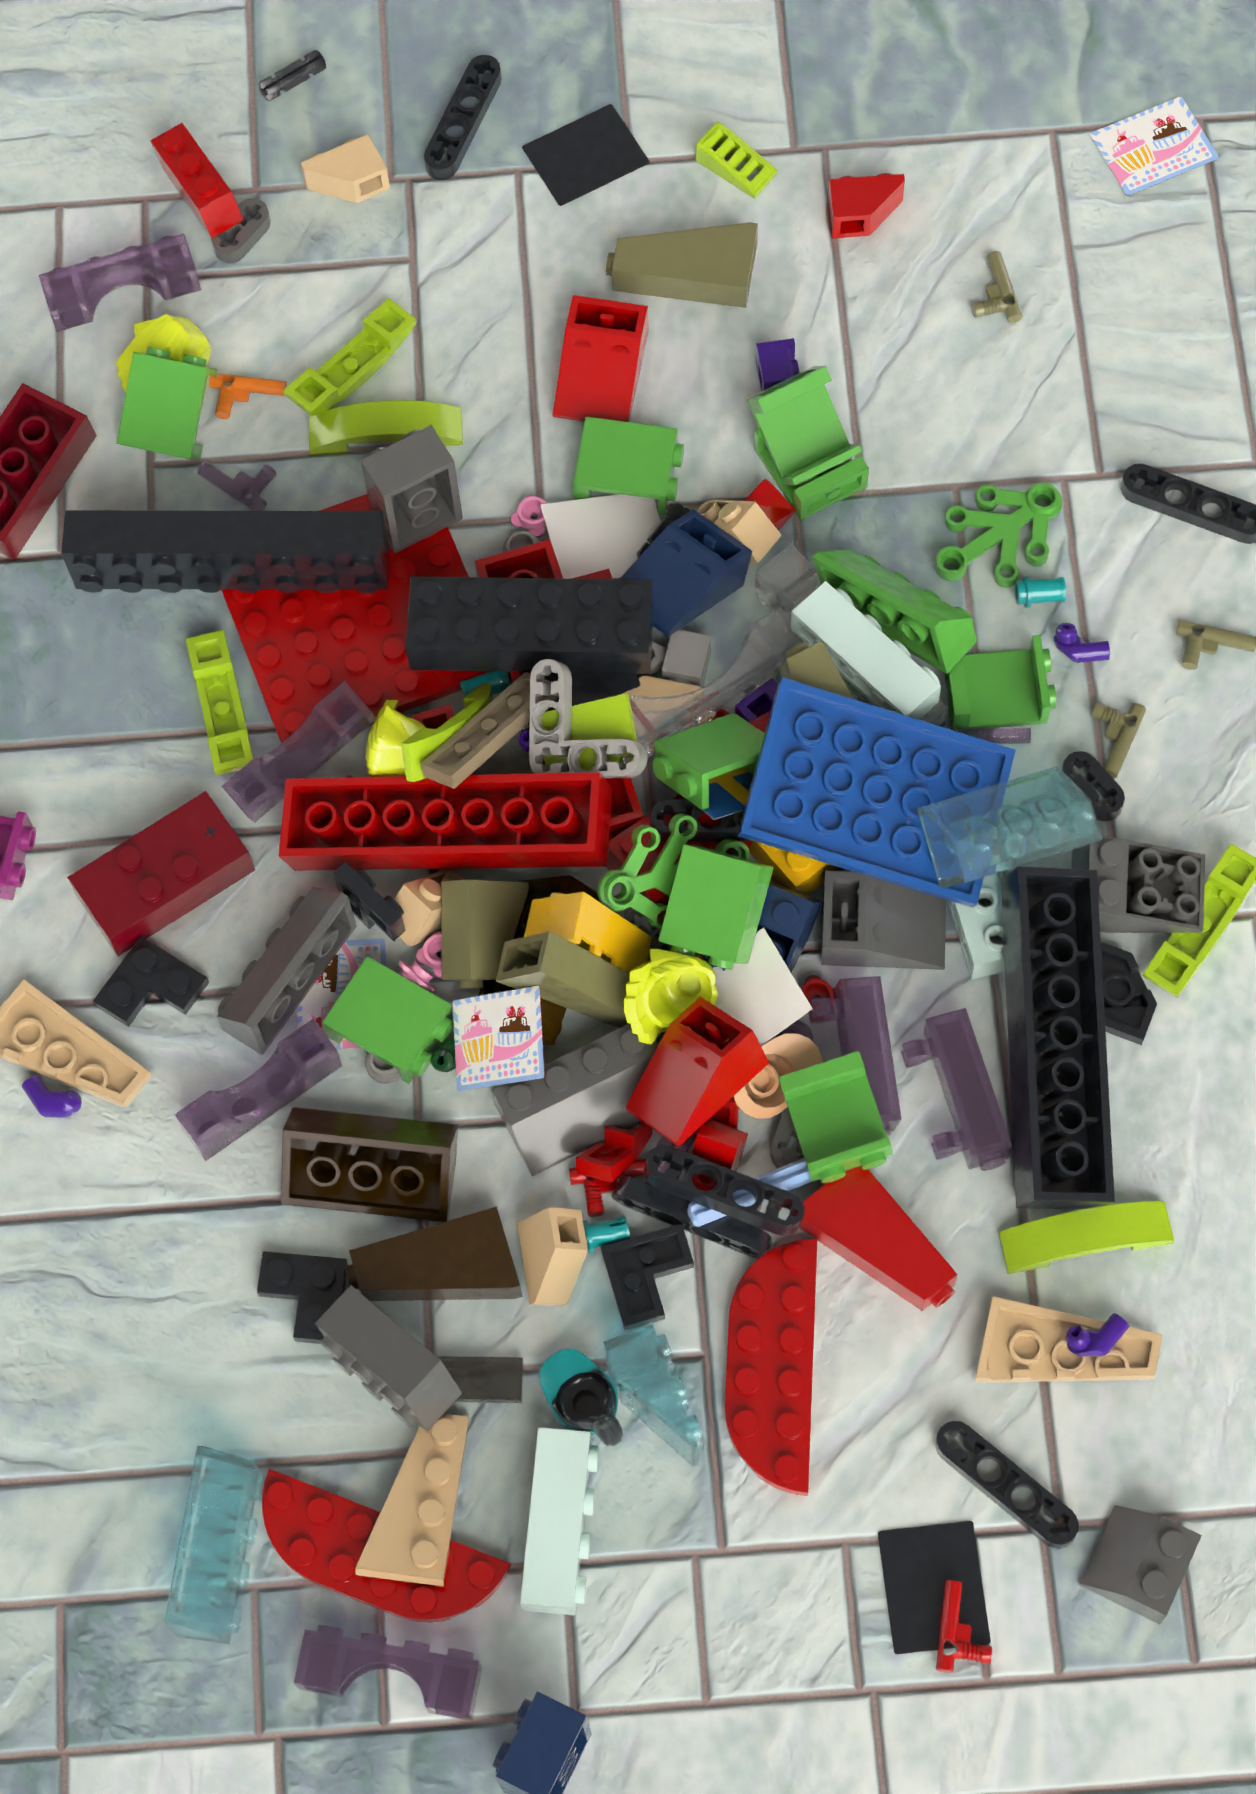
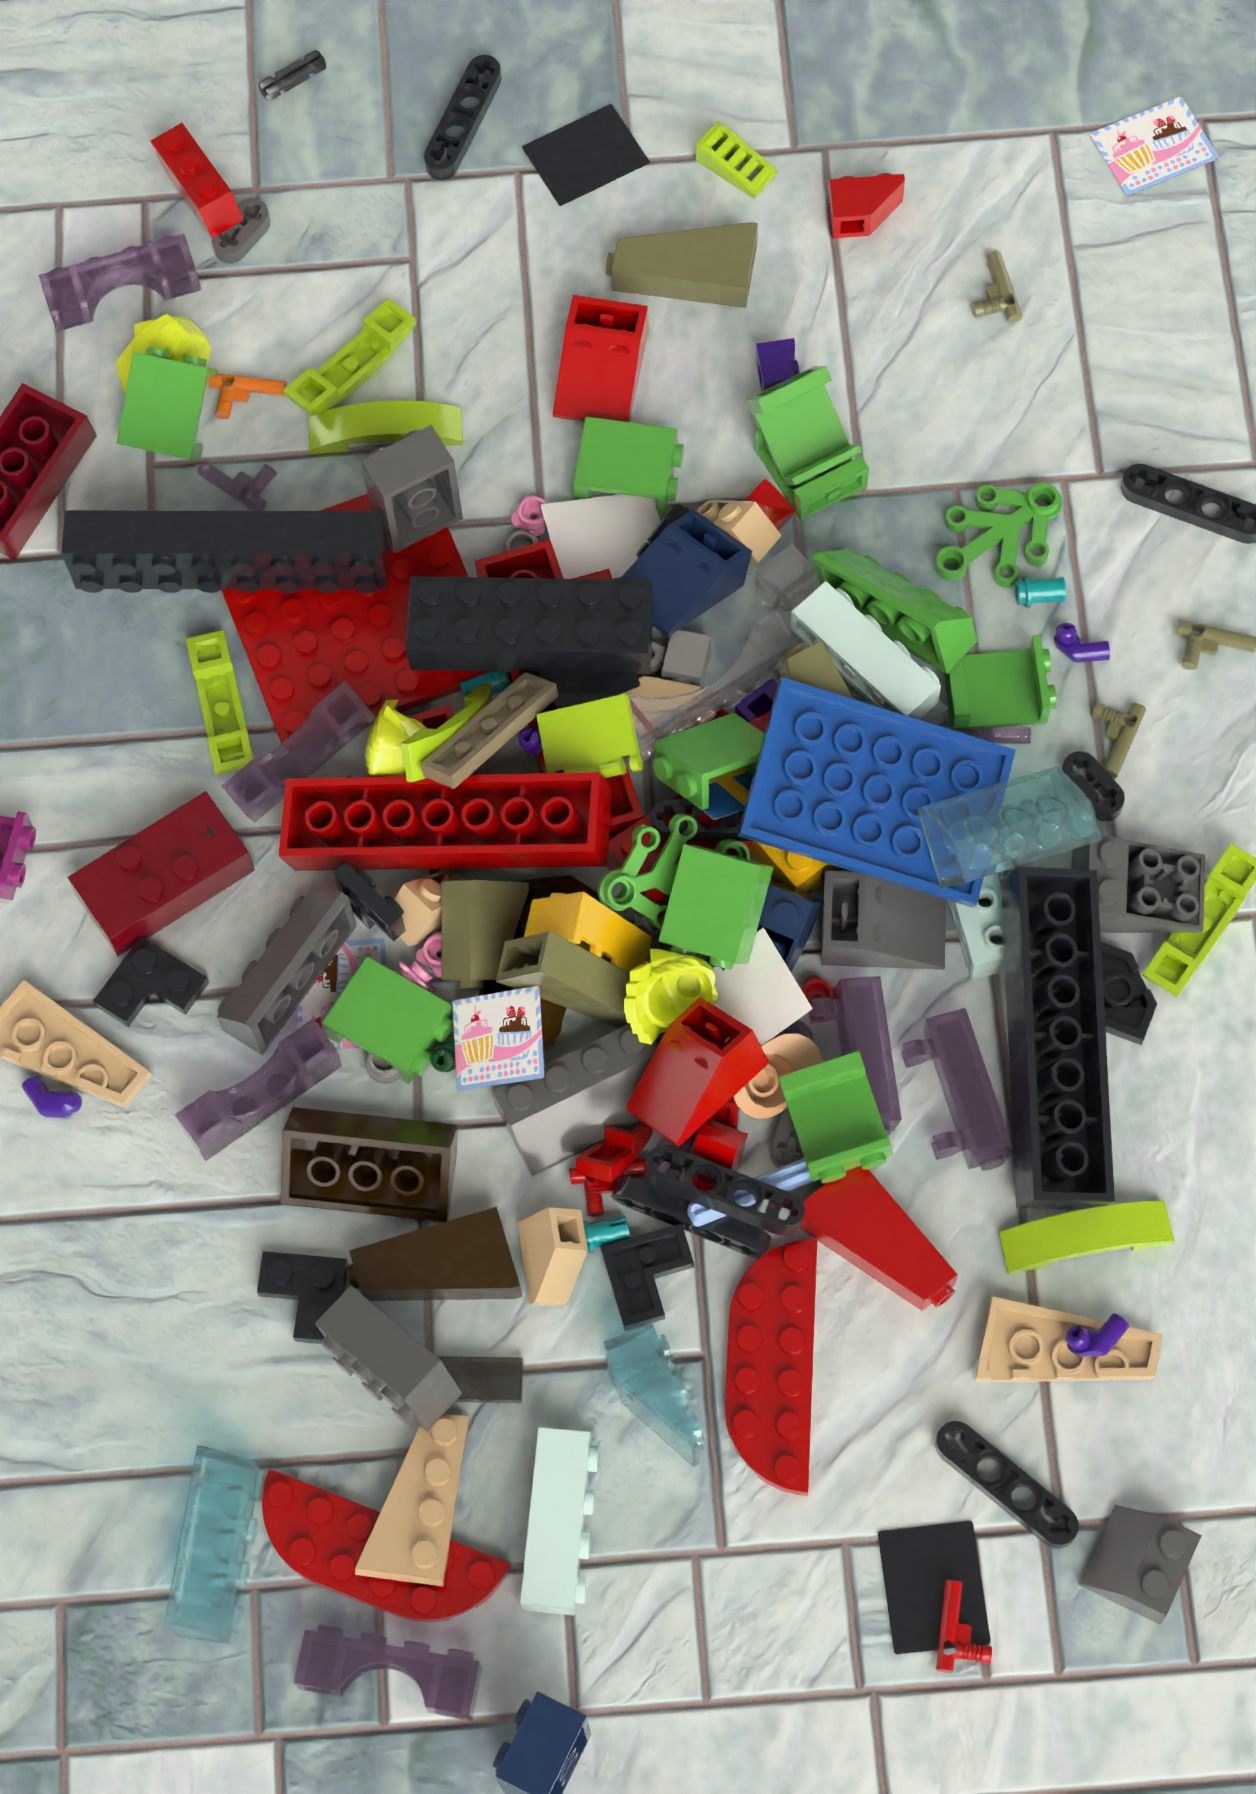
(347, 171): tan slope -> none
(559, 739): light grey beam -> none
(581, 1395): black hair -> none

